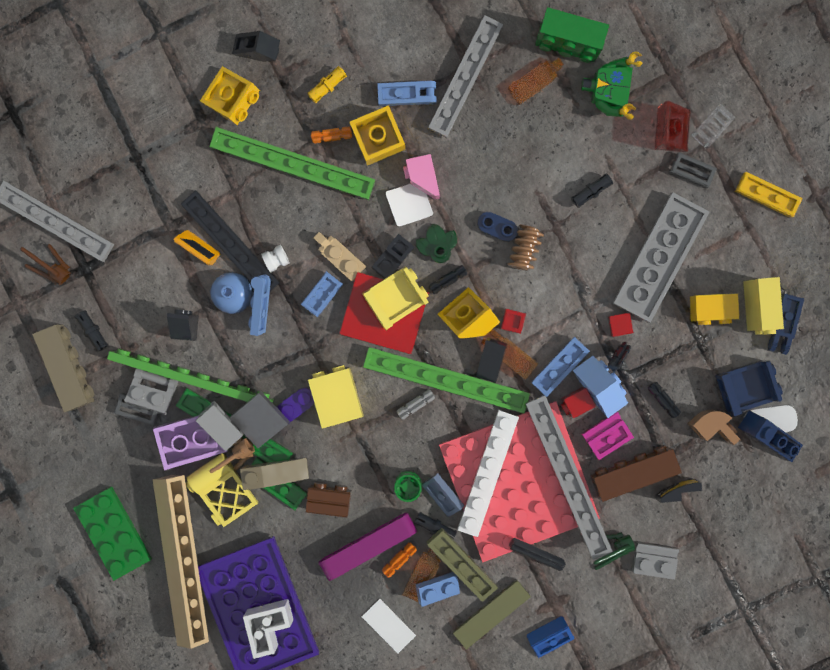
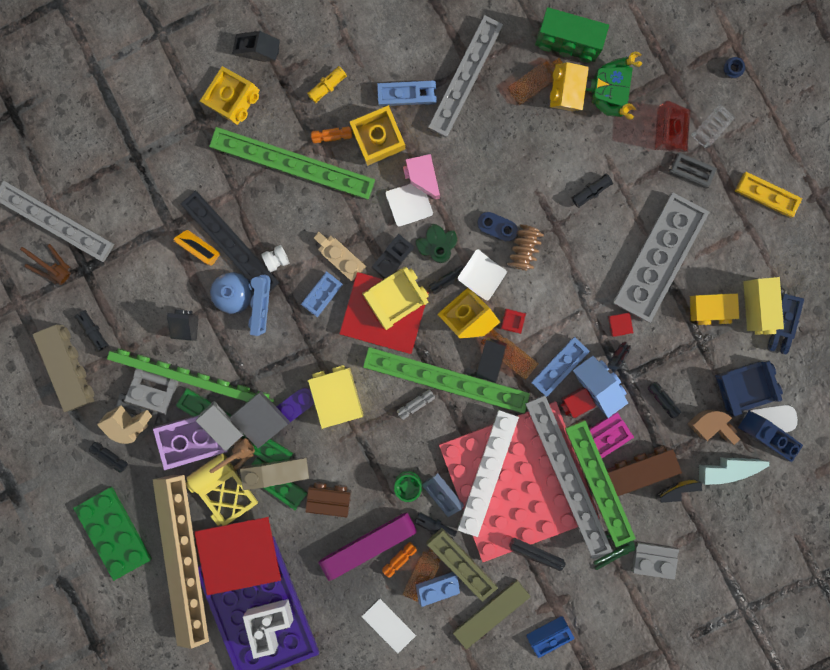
(108, 457): none -> black axle
(122, 427): none -> tan brick
(237, 556): none -> red piece
(482, 275): none -> white sticker
(568, 86): none -> yellow brick
(600, 483): none -> bright green plate
(730, 470): none -> light aqua slope
(738, 63): none -> dark blue plate

